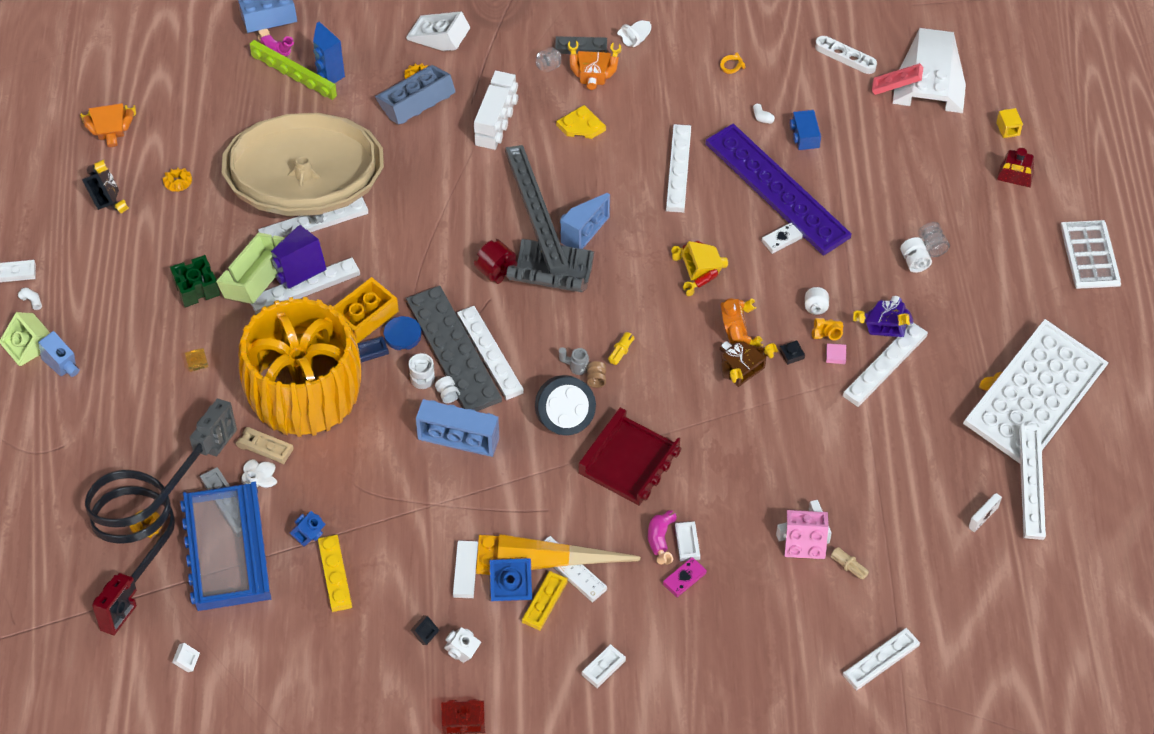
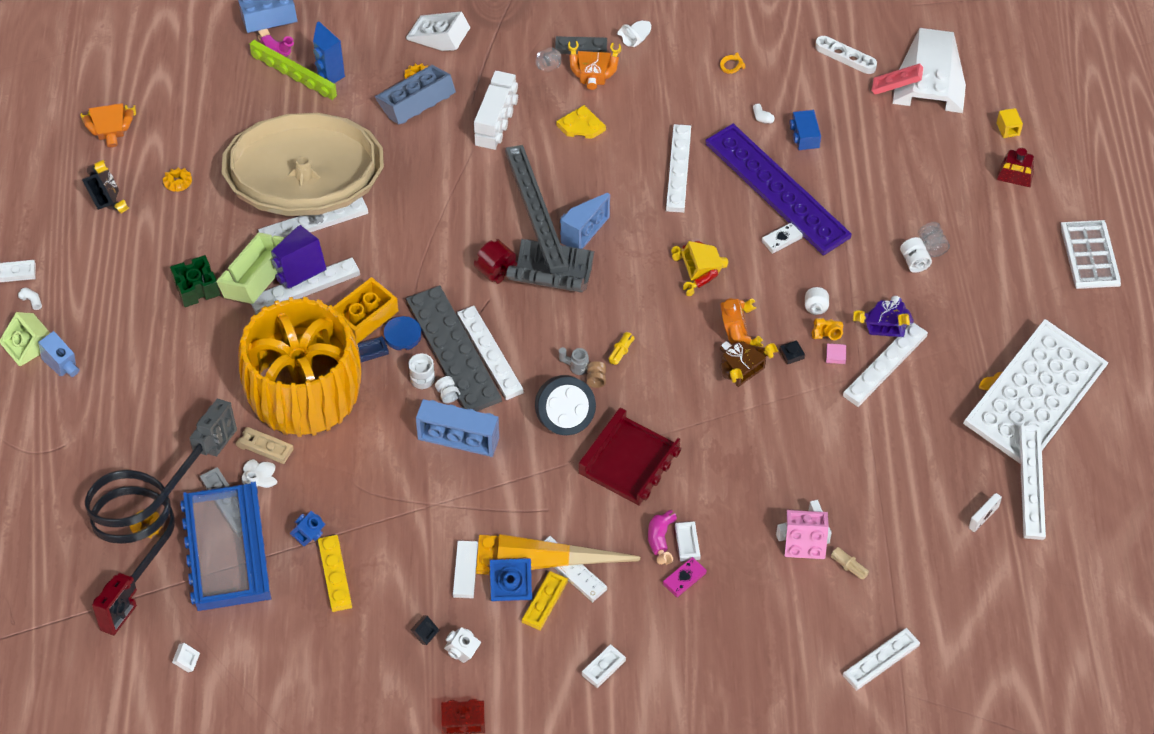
(196, 359): clear yellow plate -> none

